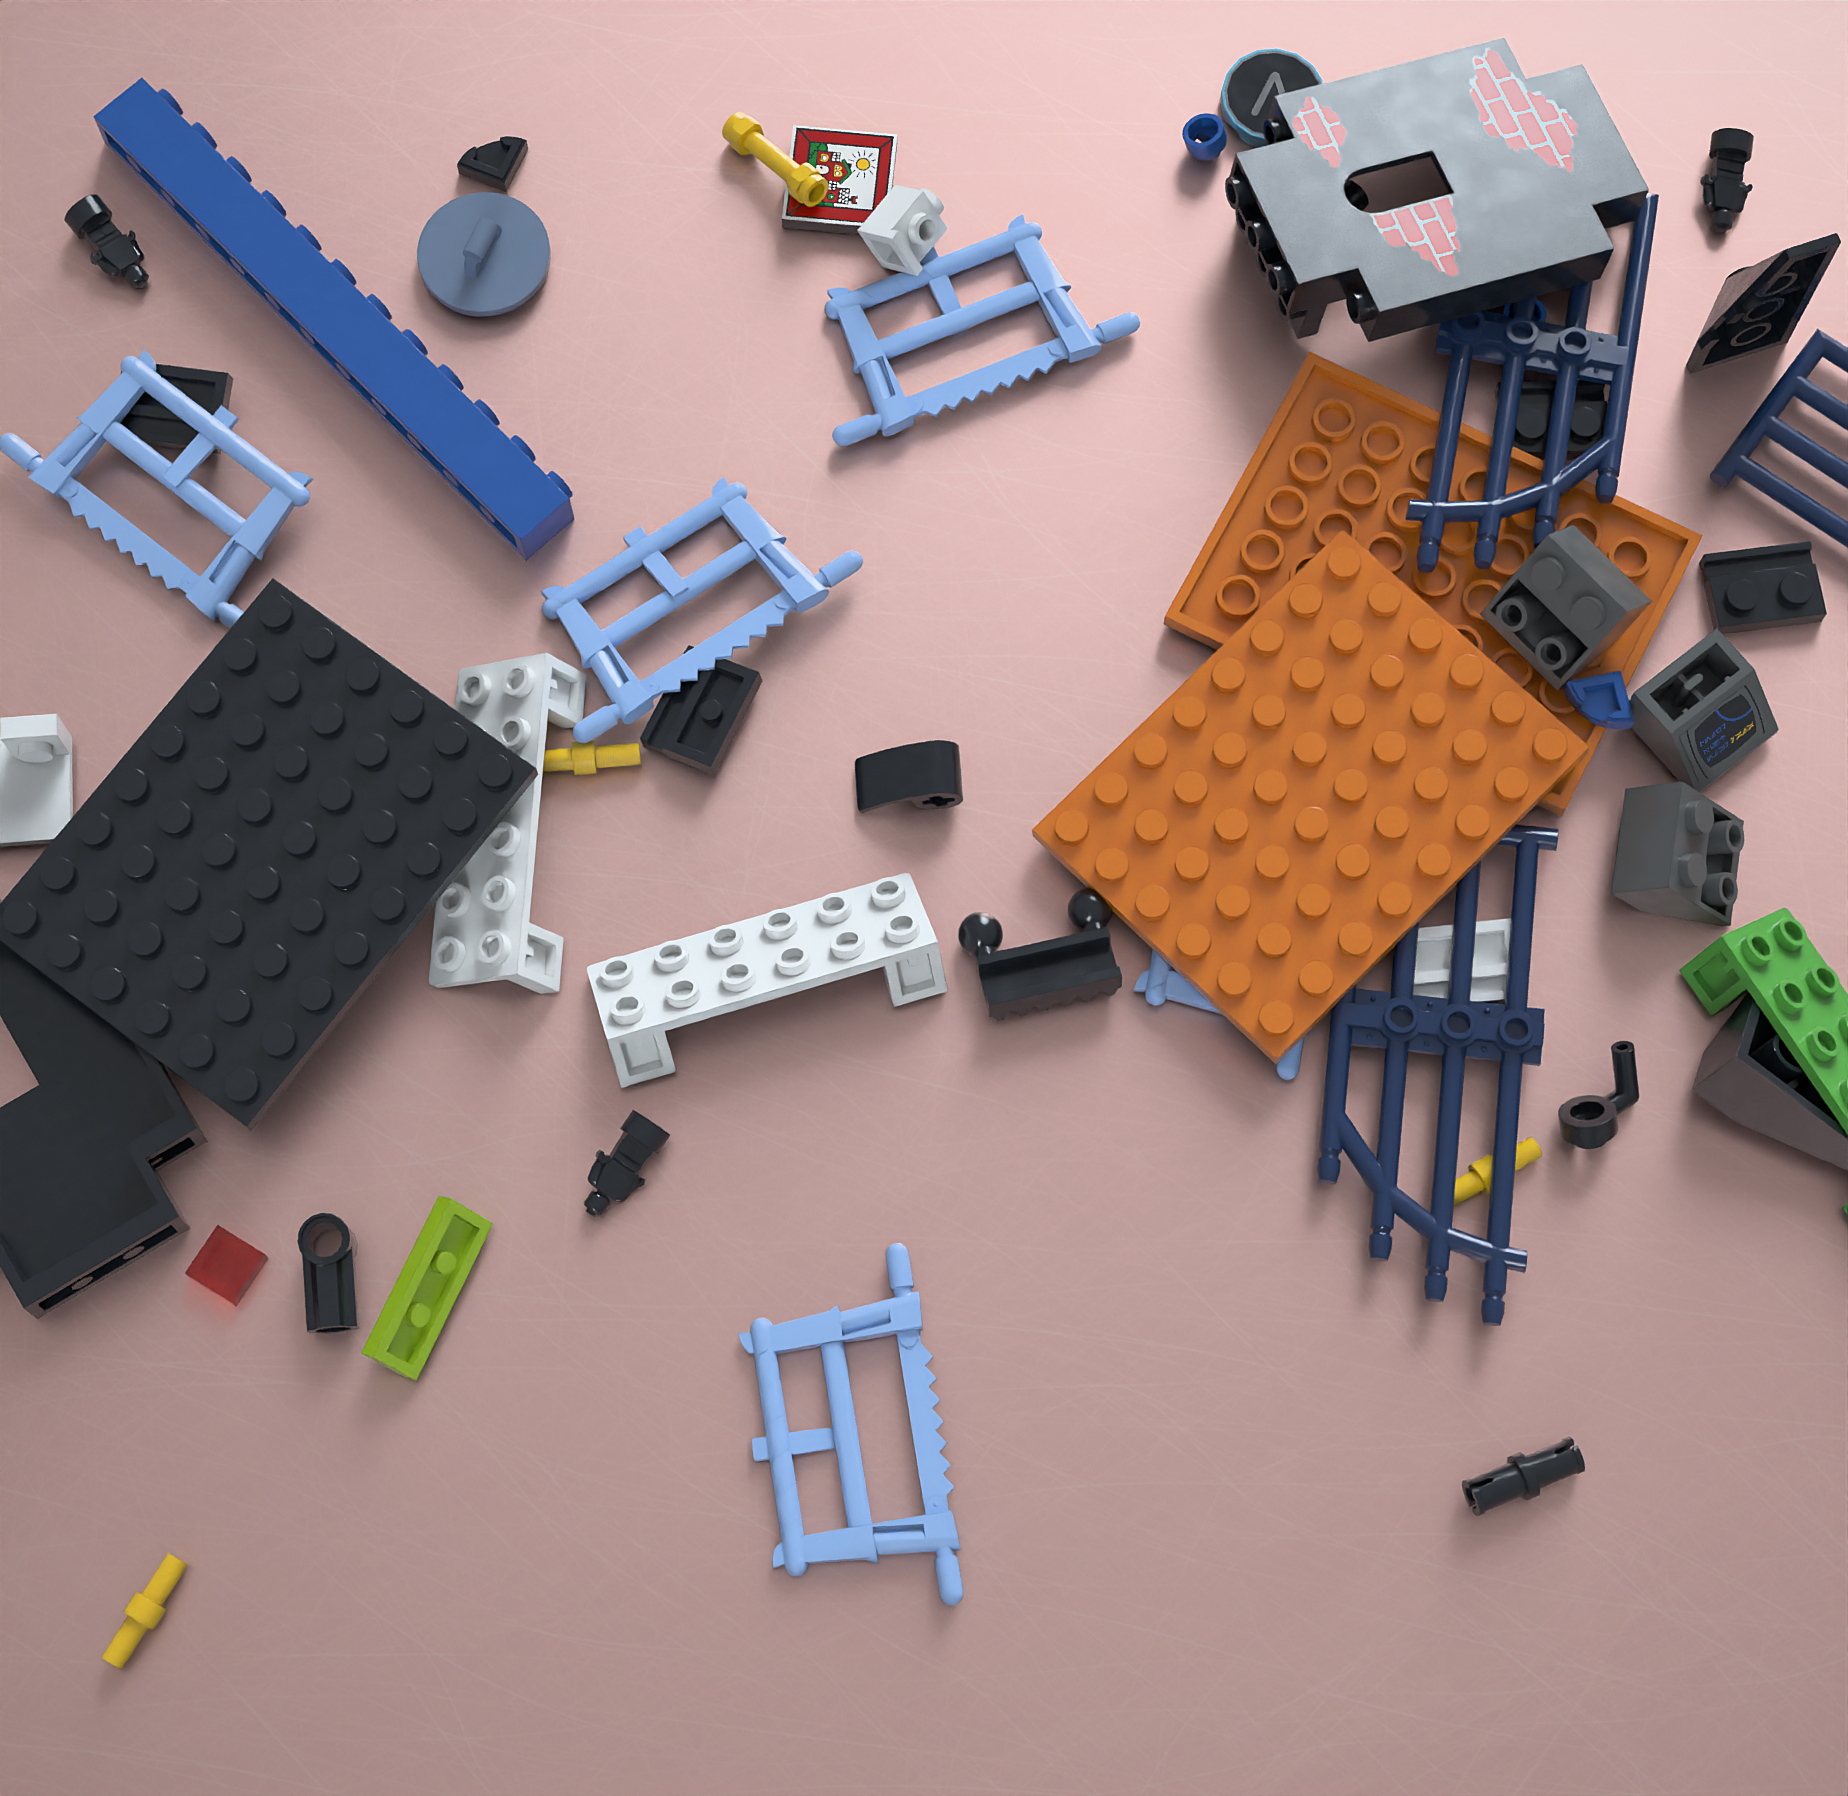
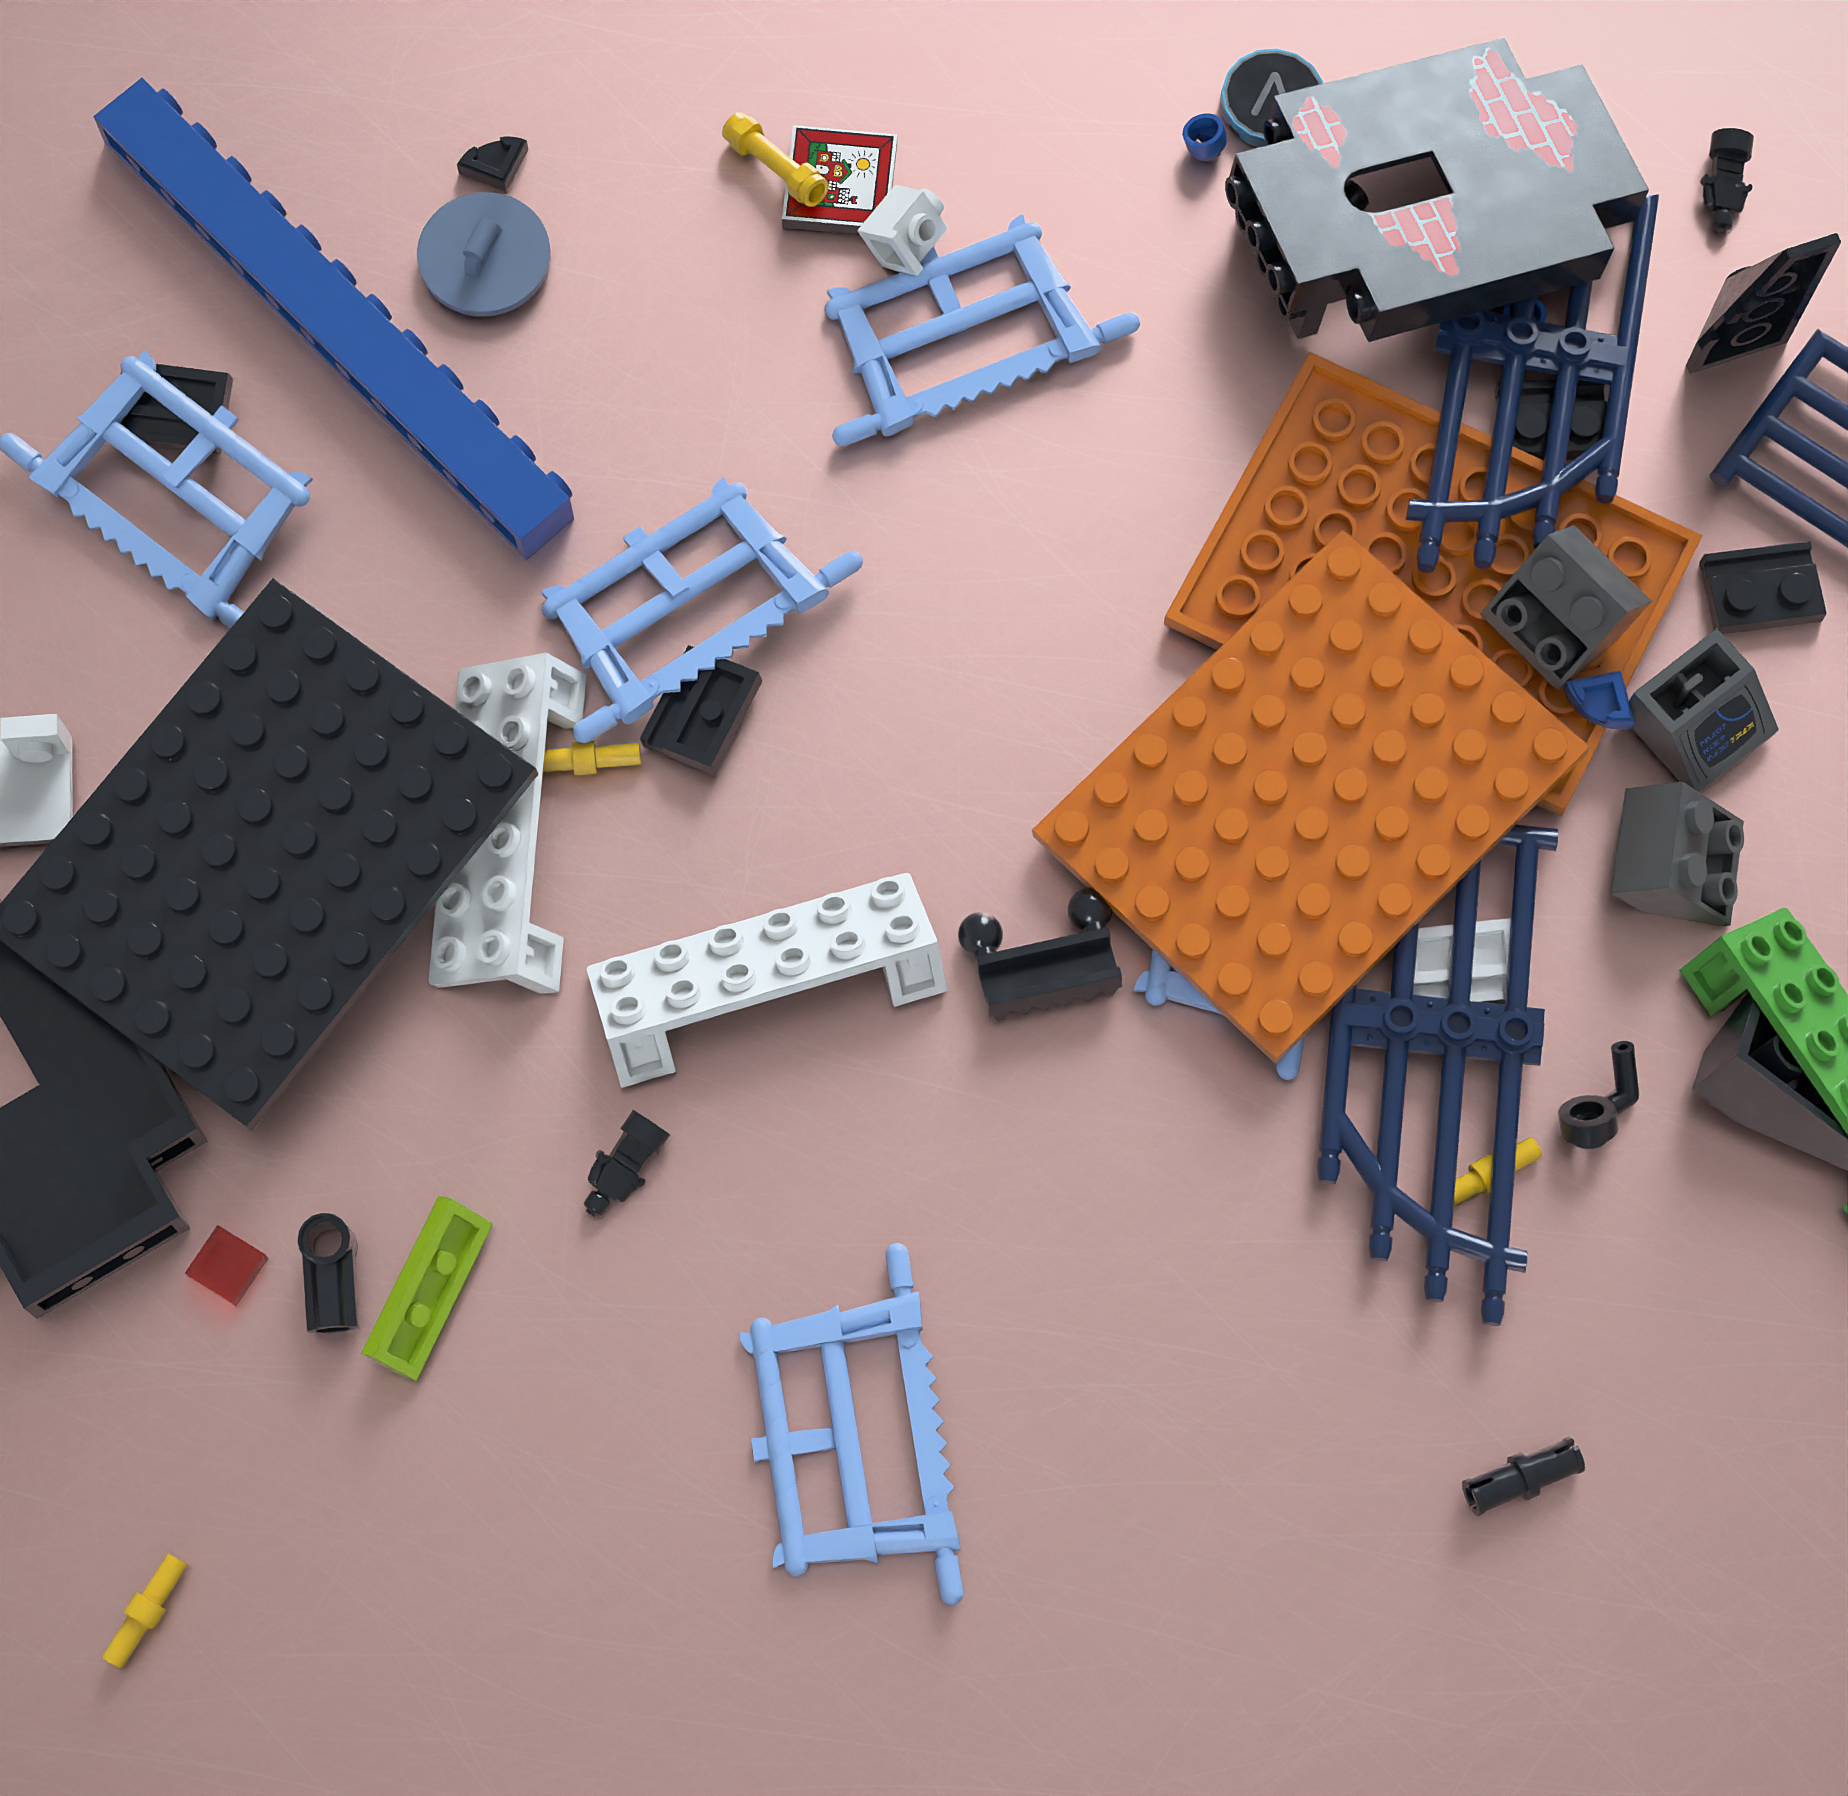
(116, 253): black piece -> none
(916, 772): black panel -> none

